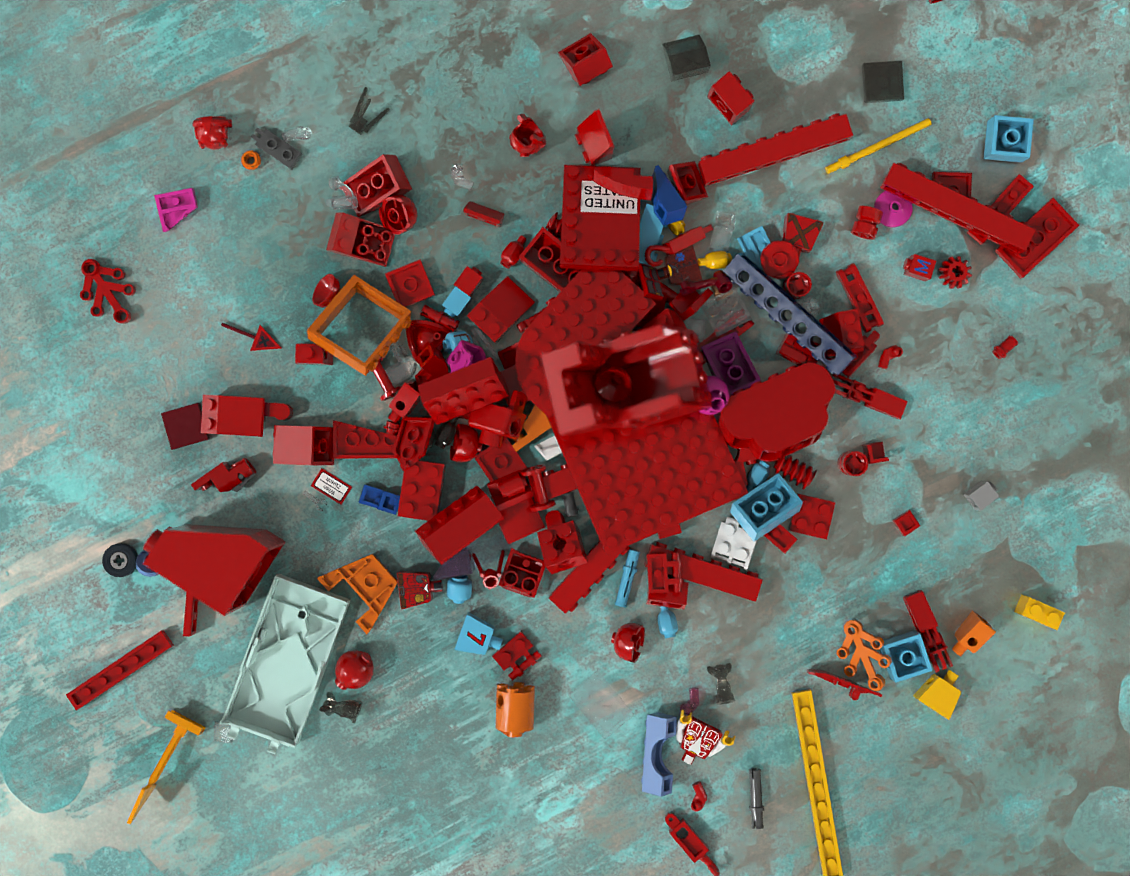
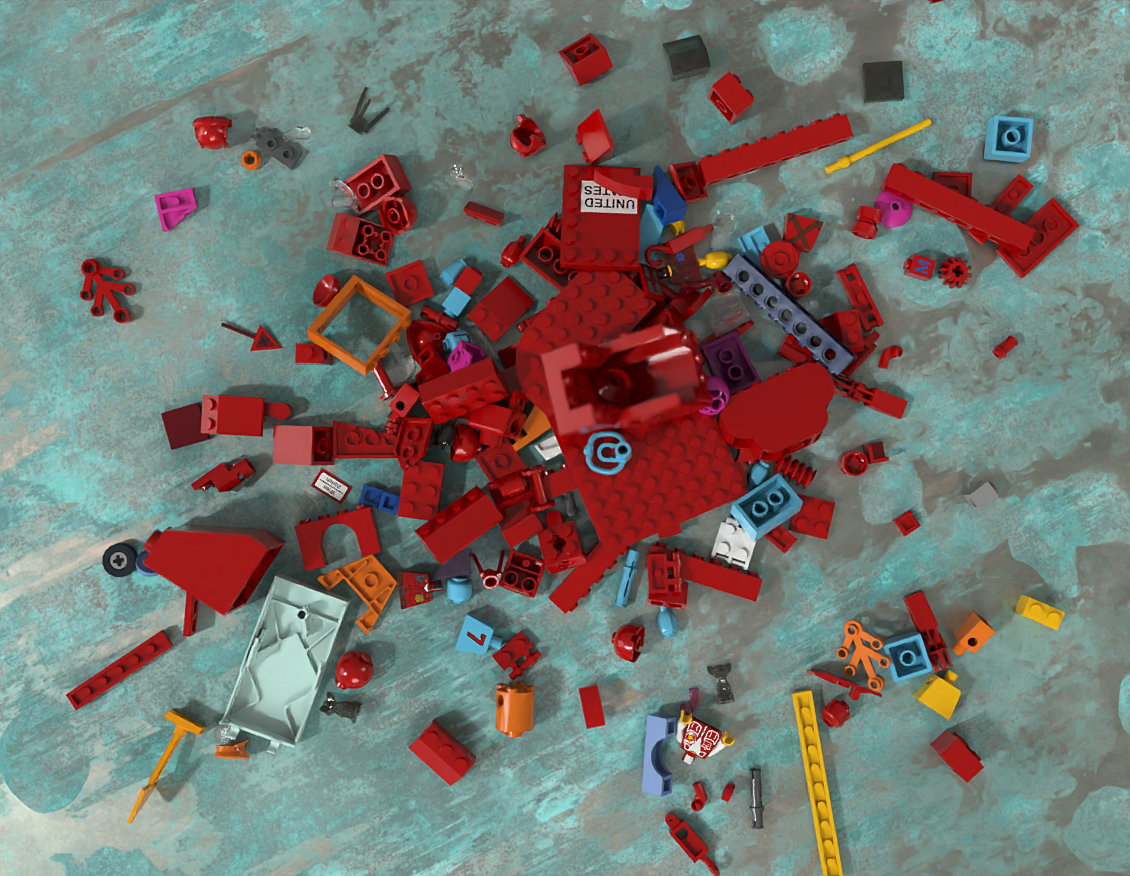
(233, 751): none -> orange piece
(311, 534): none -> red arch
(443, 752): none -> red slope
(452, 272): none -> medium azure cone
(522, 530): none -> red panel
(592, 706): none -> red slope
(622, 451): none -> medium azure piece
(727, 792): none -> red tile
(836, 713): none -> red head
(957, 755): none -> red brick

